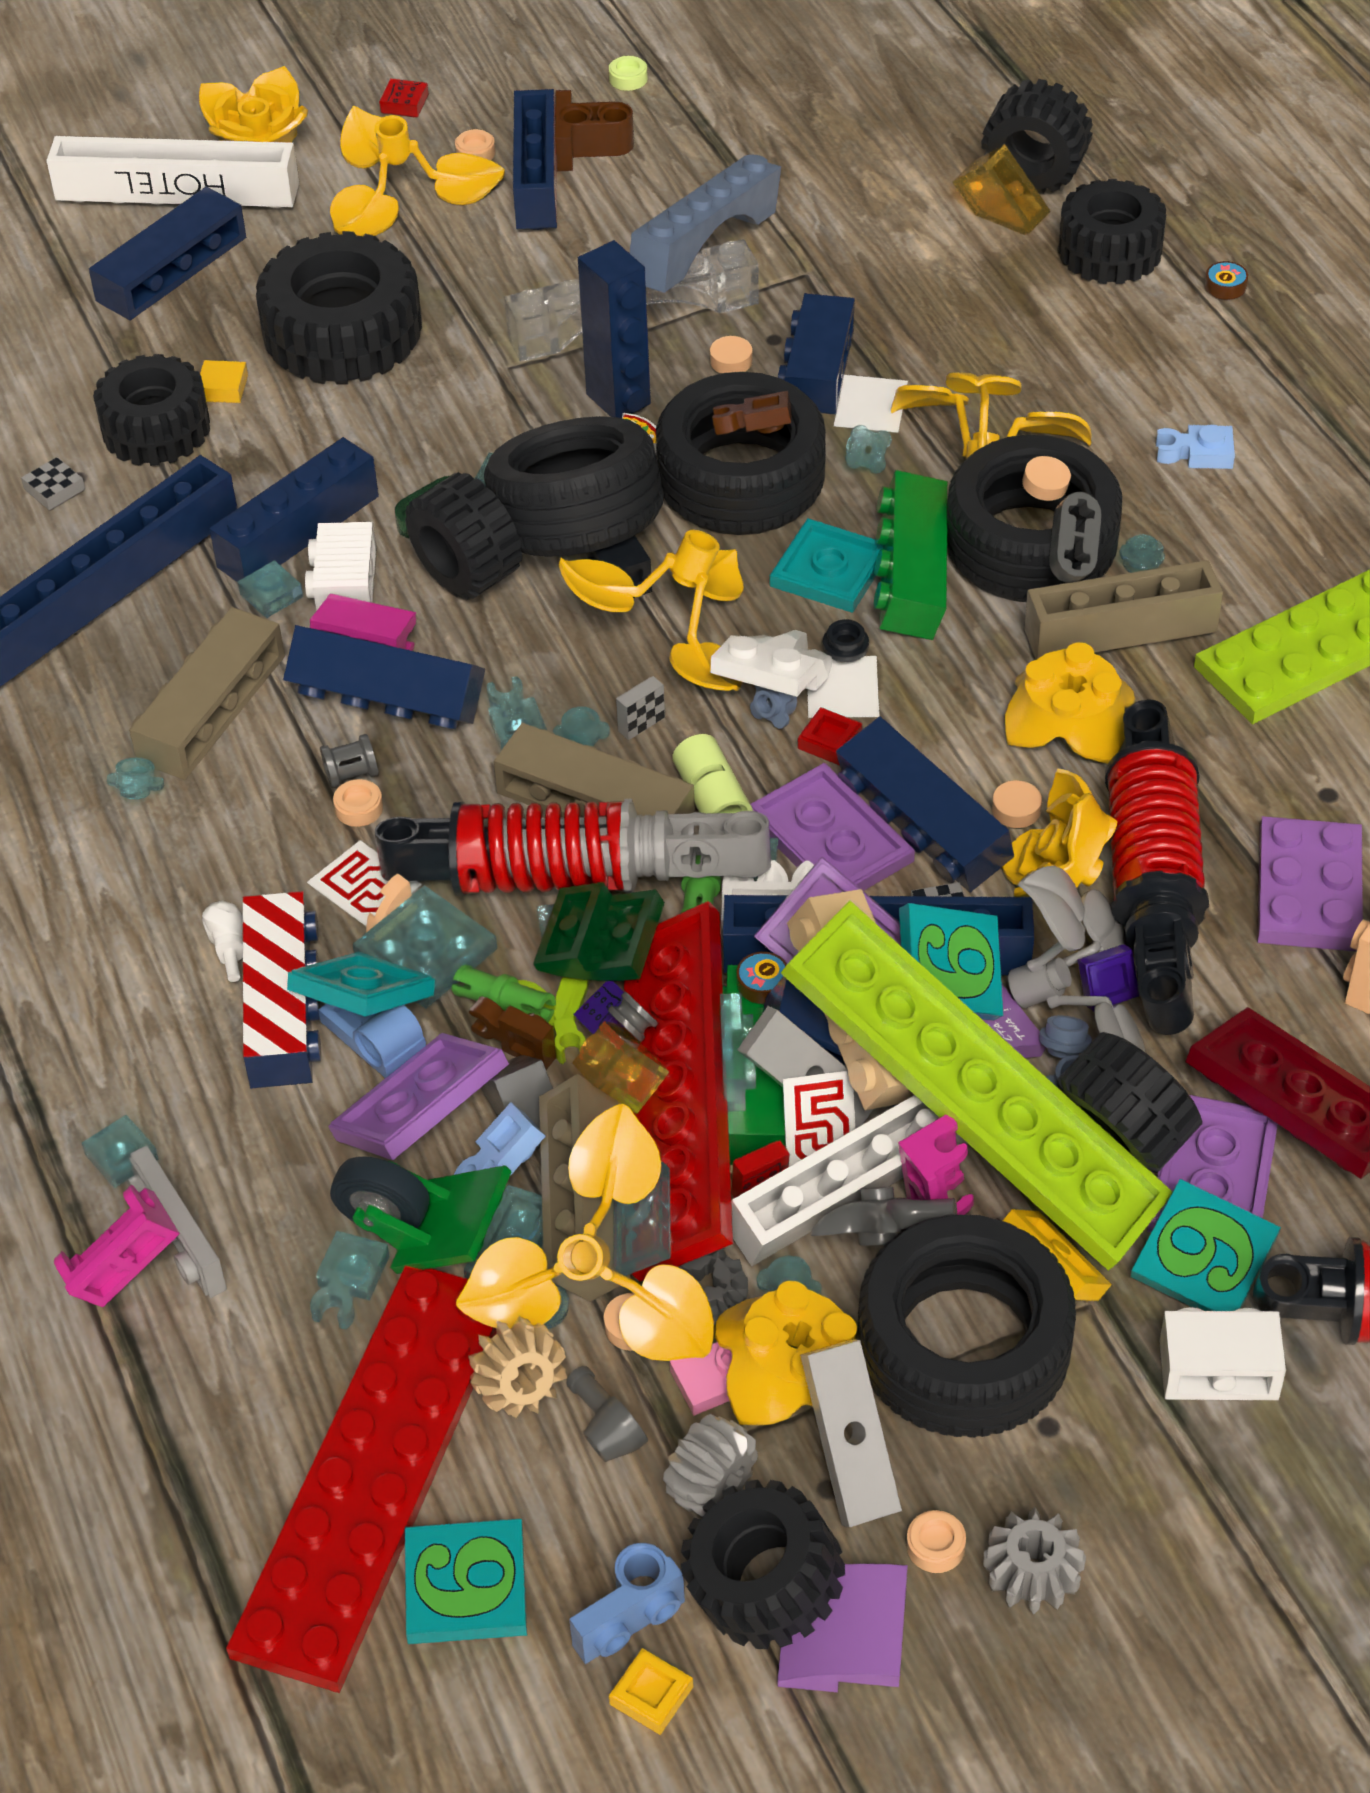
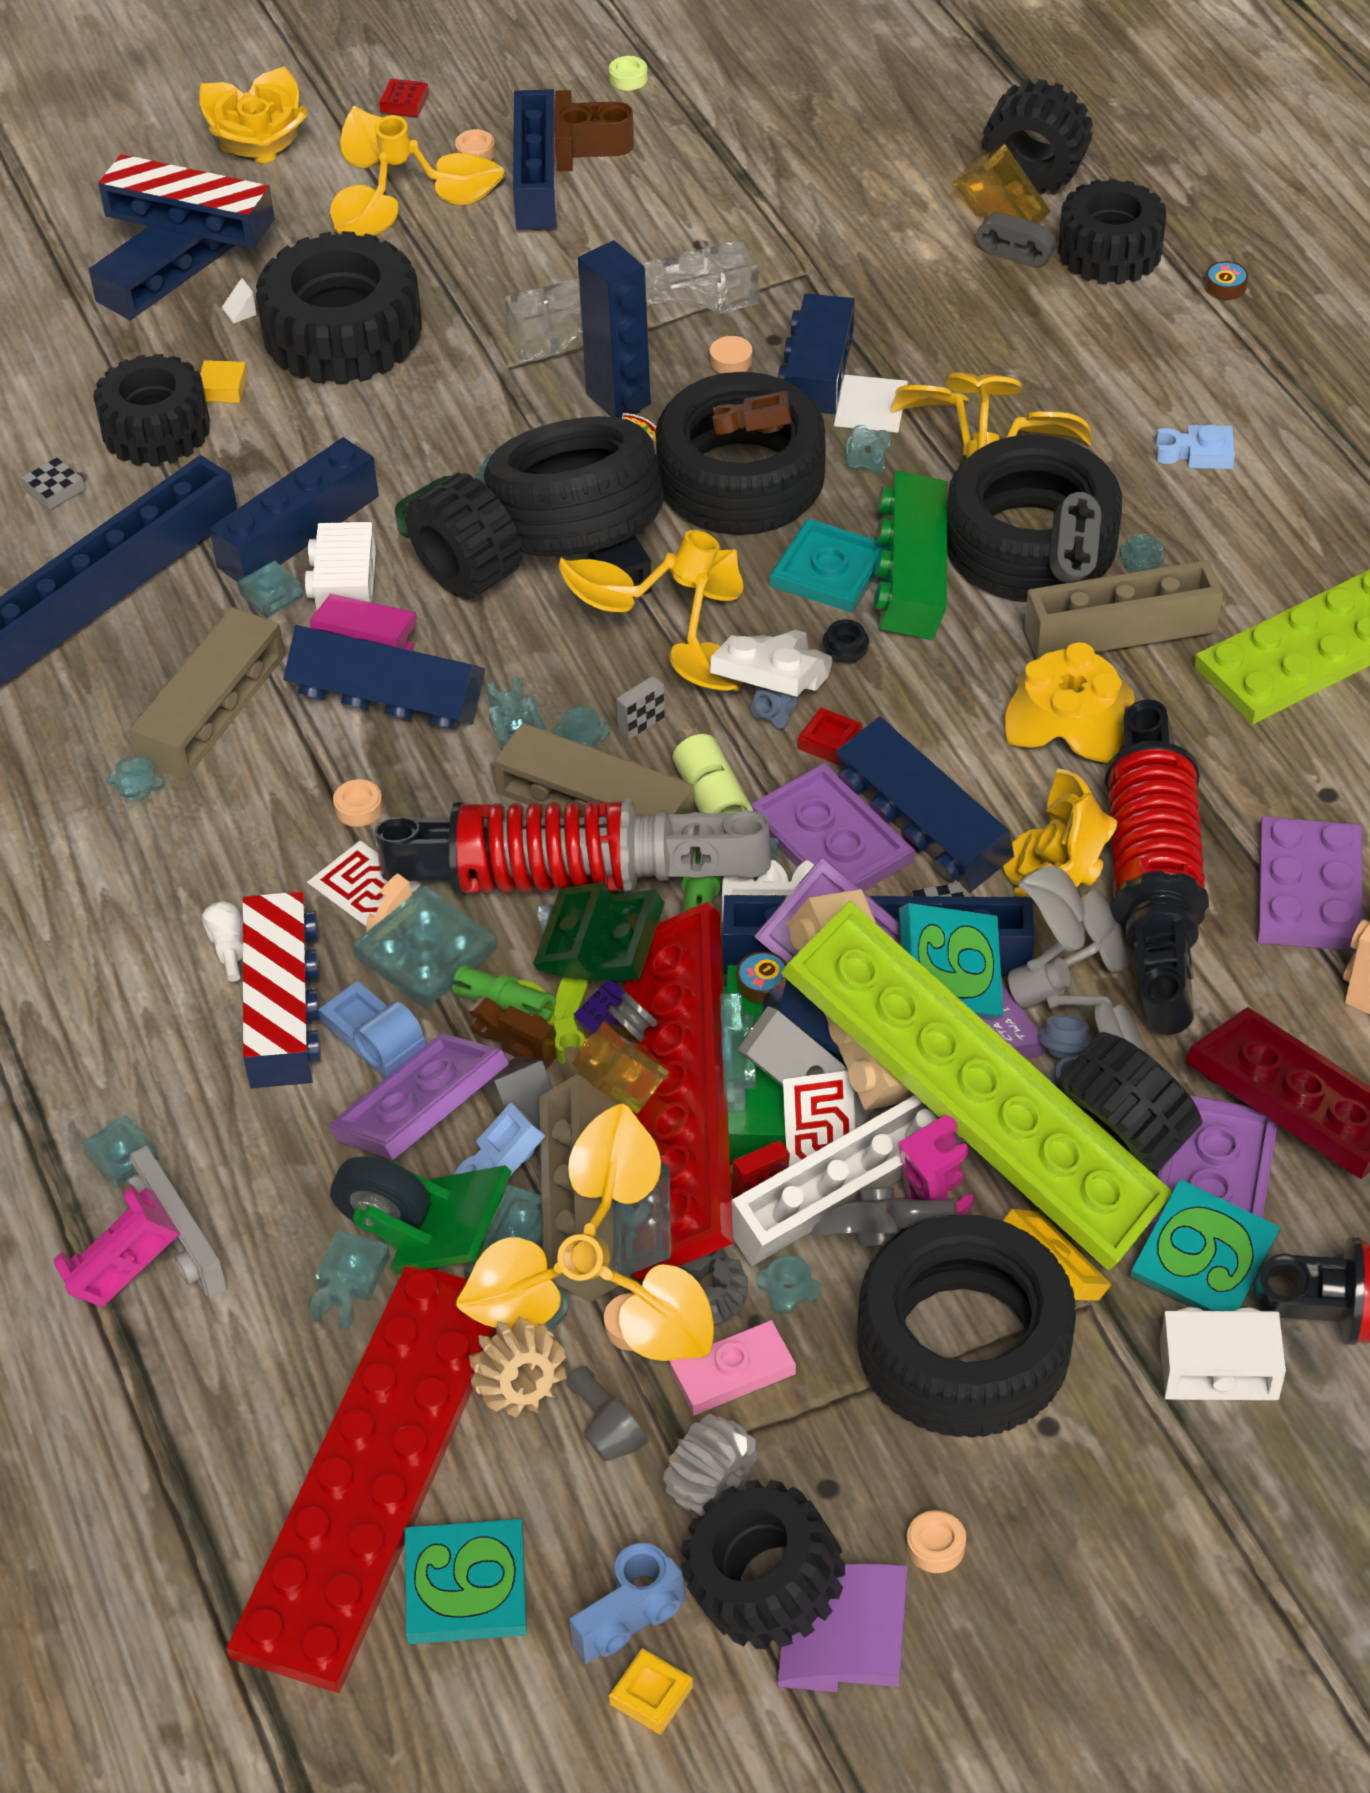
(172, 170): white brick -> none
(187, 201): none -> brick
(240, 303): none -> white piece
(333, 756): dark grey bush -> none
(361, 983): teal tile -> none
(676, 235): sand blue arch -> none
(766, 1373): yellow brick -> none
(848, 689): white sticker -> none
(861, 1465): tile -> none
(1015, 239): none -> dark grey beam
(1017, 804): light nougat tile -> none
(1046, 478): light nougat tile -> none
(1048, 1578): light grey gear -> none
(1109, 975): dark purple tile -> none

